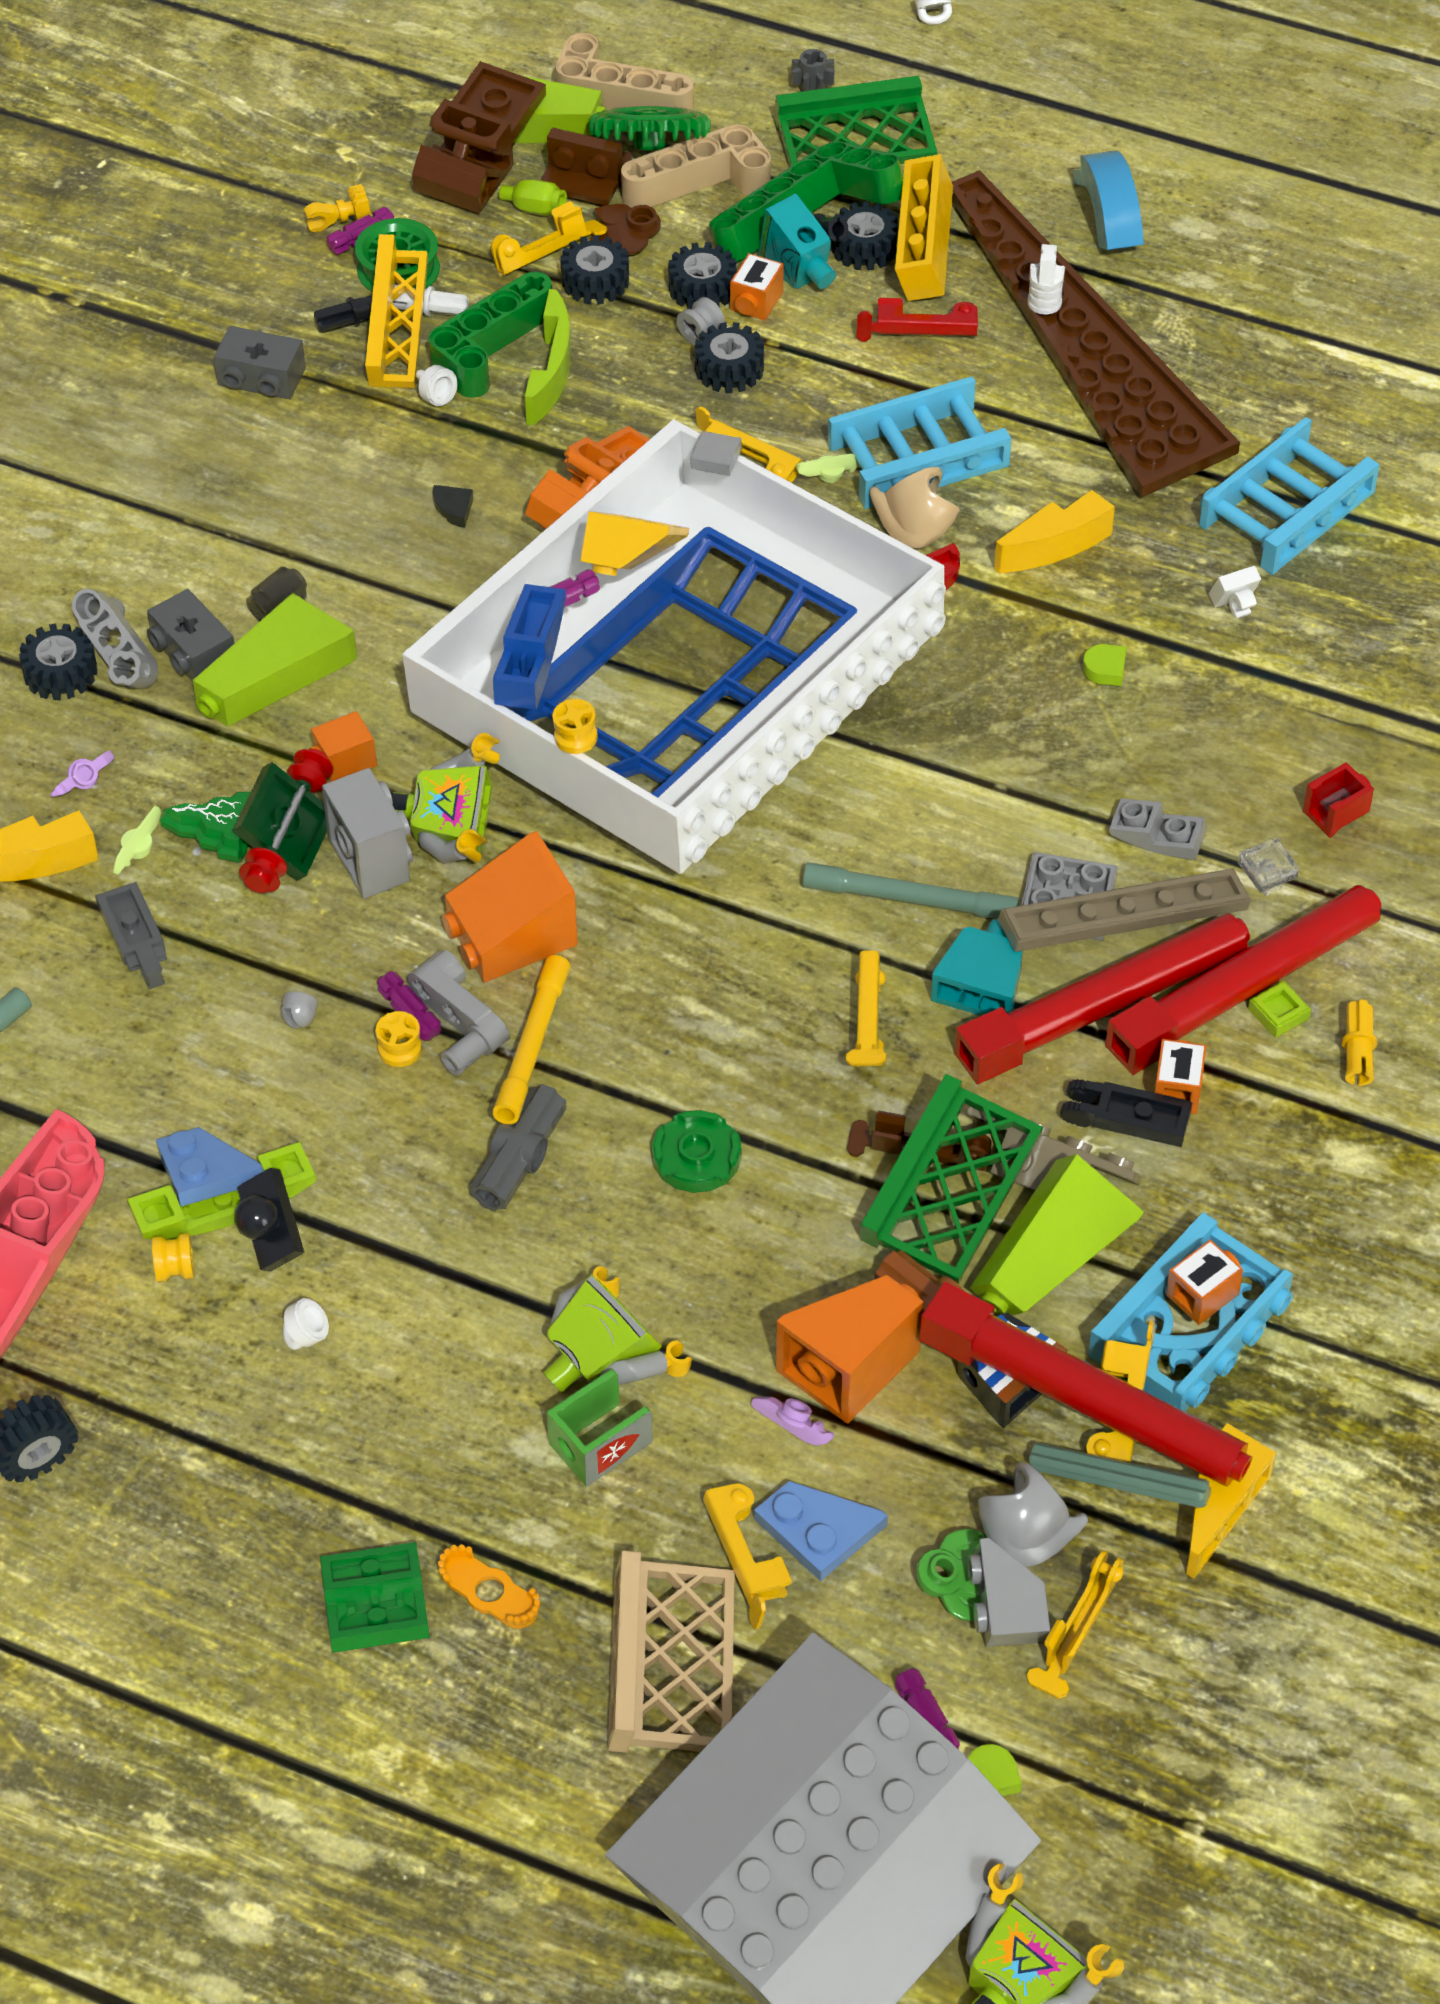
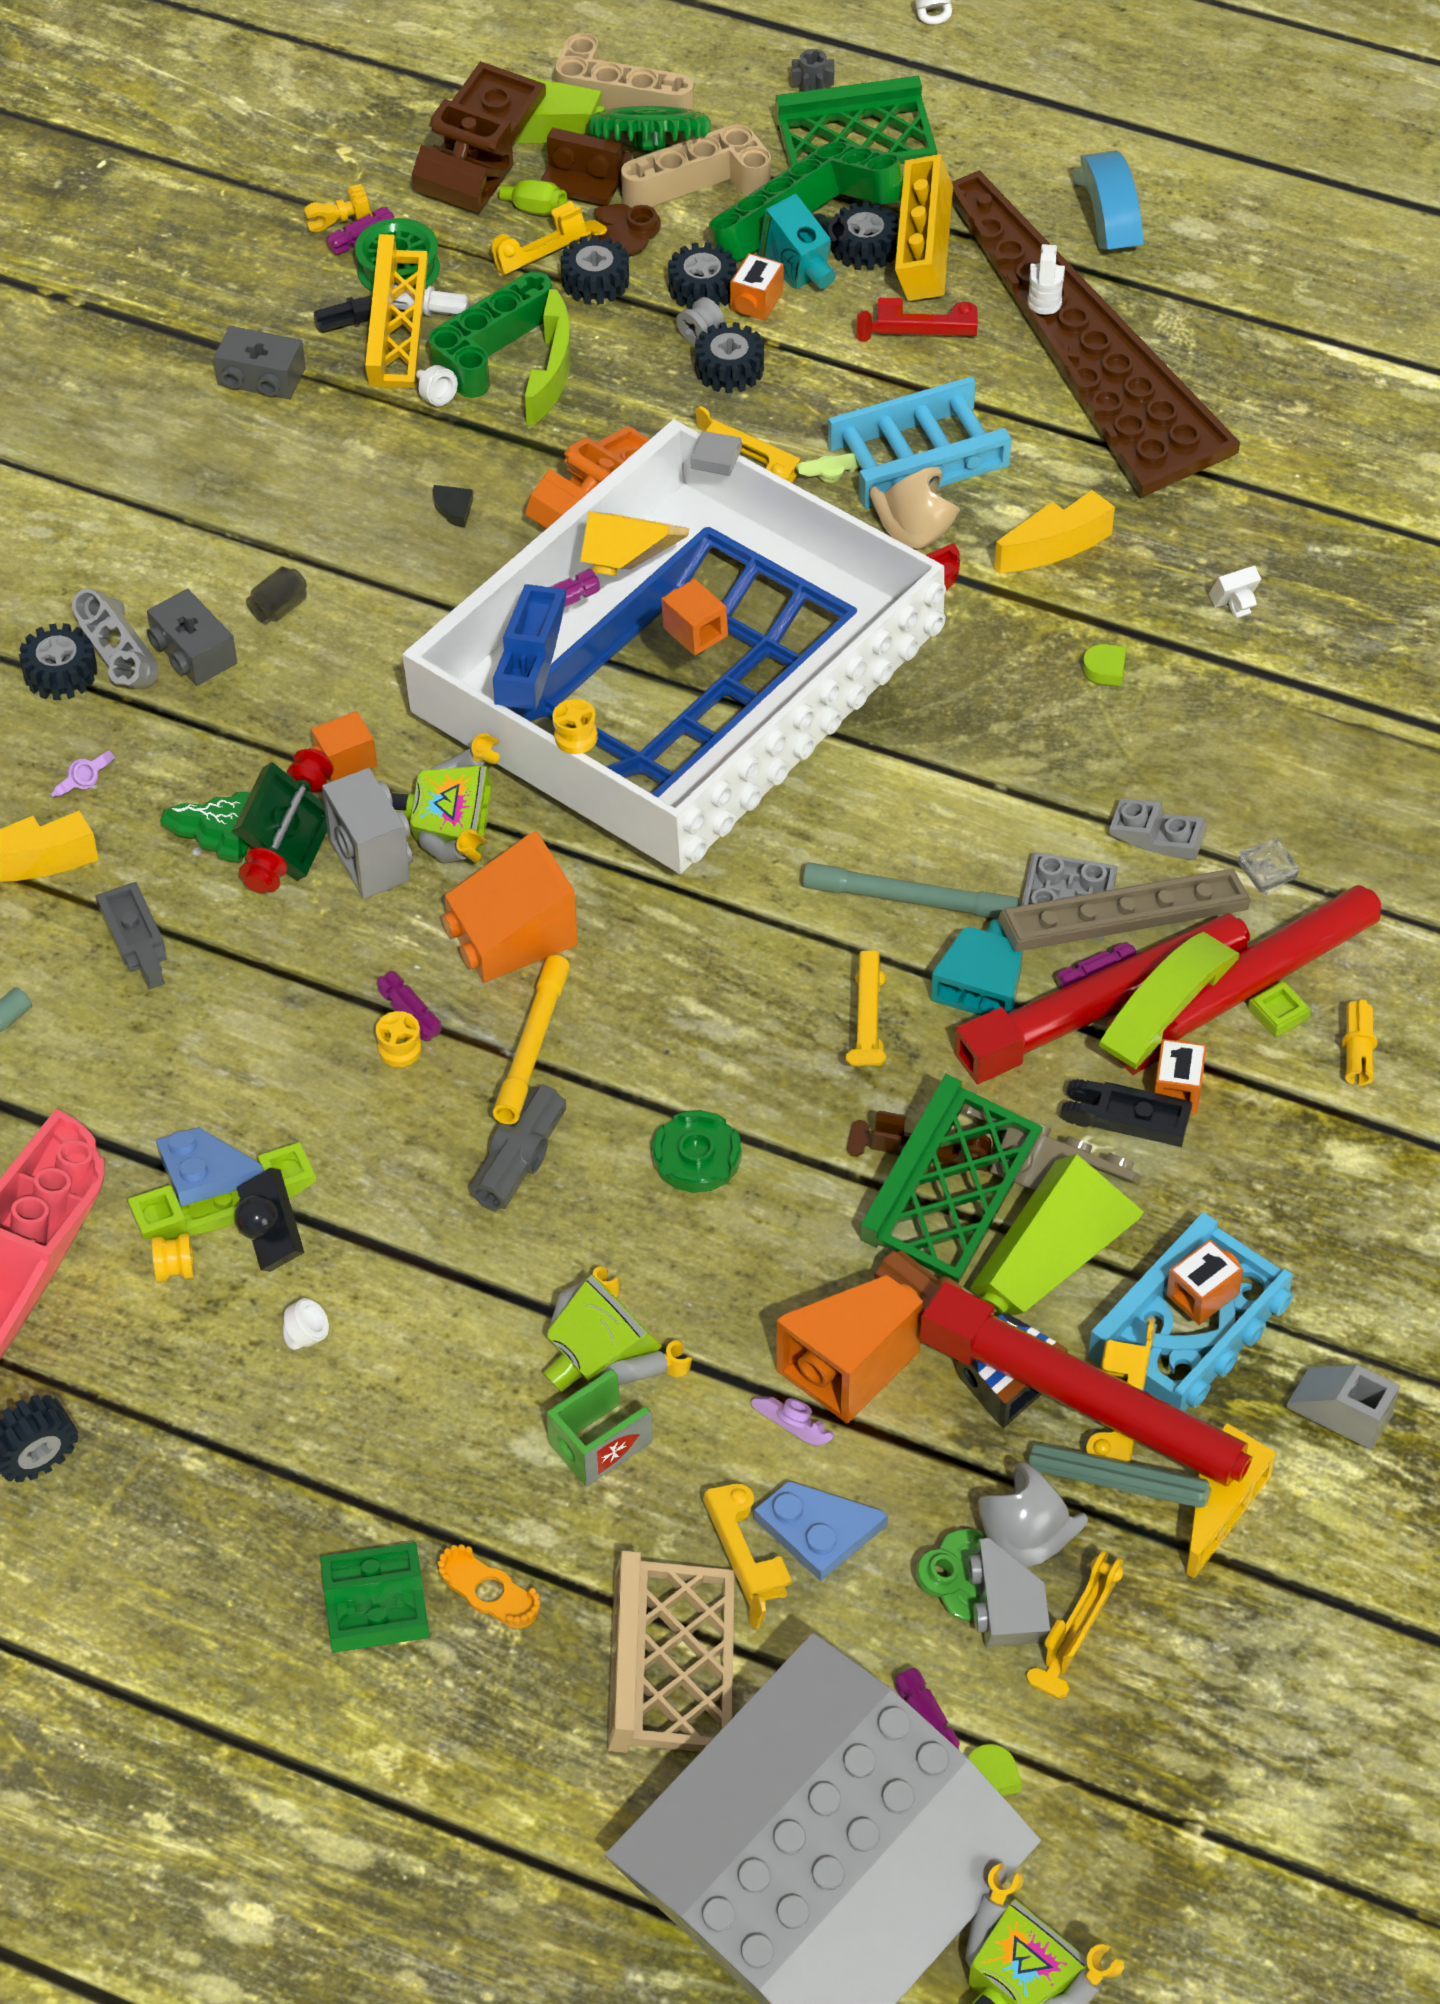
(137, 842): yellowish green piece -> none
(274, 660): lime slope -> none
(298, 1009): light grey hinge -> none
(439, 987): light grey beam -> none
(694, 617): none -> orange brick
(1095, 964): none -> magenta axle
(1164, 995): none -> lime slope
(1301, 524): medium azure fence -> none
(1337, 798): red window -> none
(1346, 1401): none -> light grey slope

